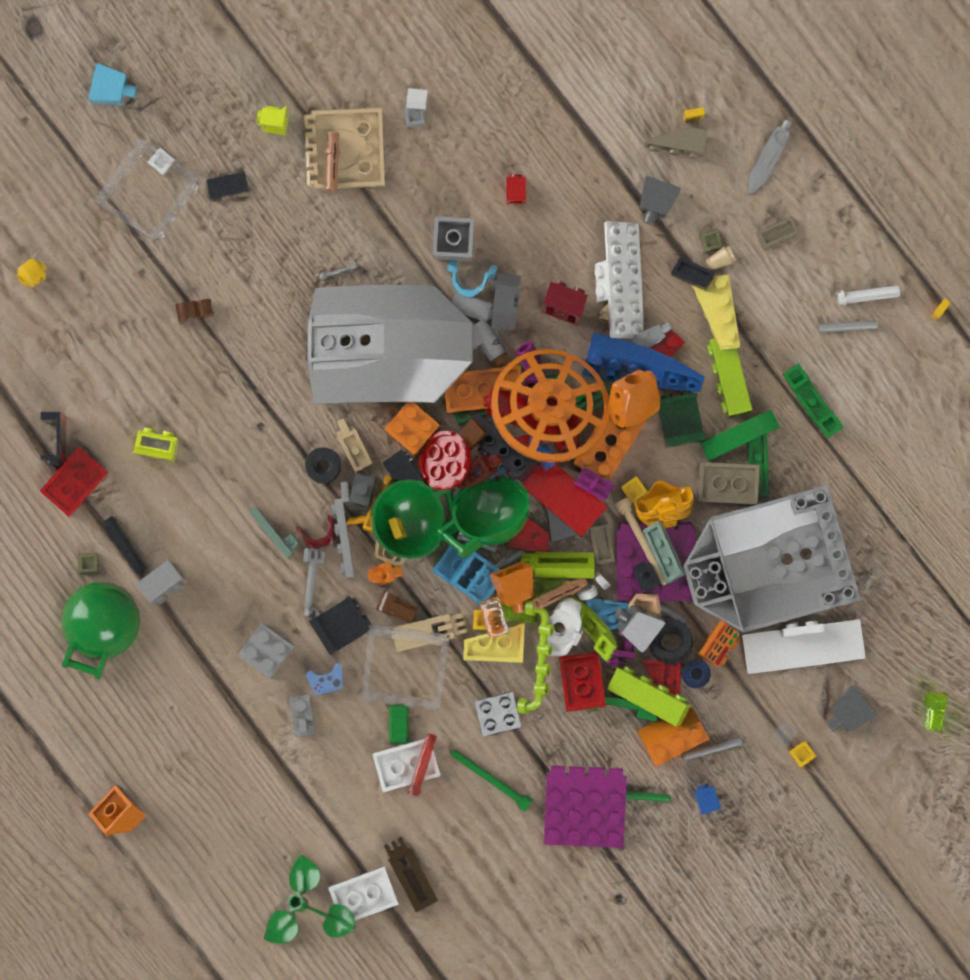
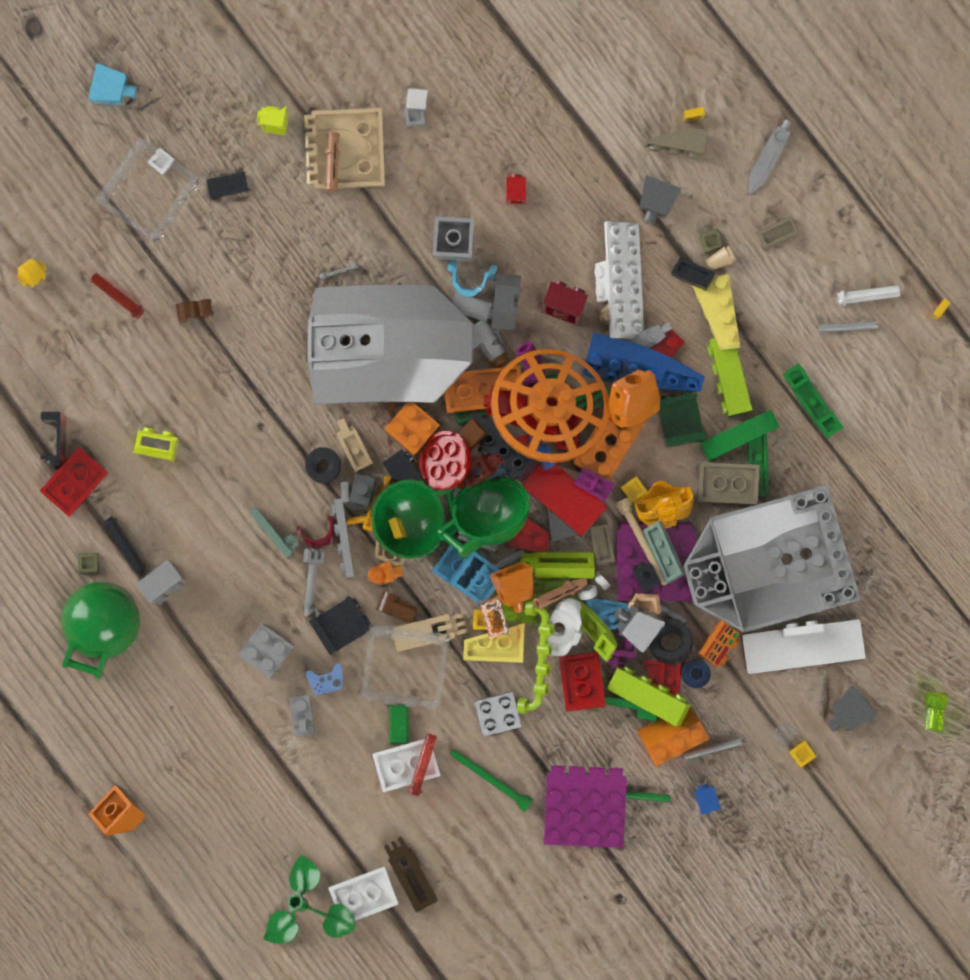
(118, 296): none -> clear red axle

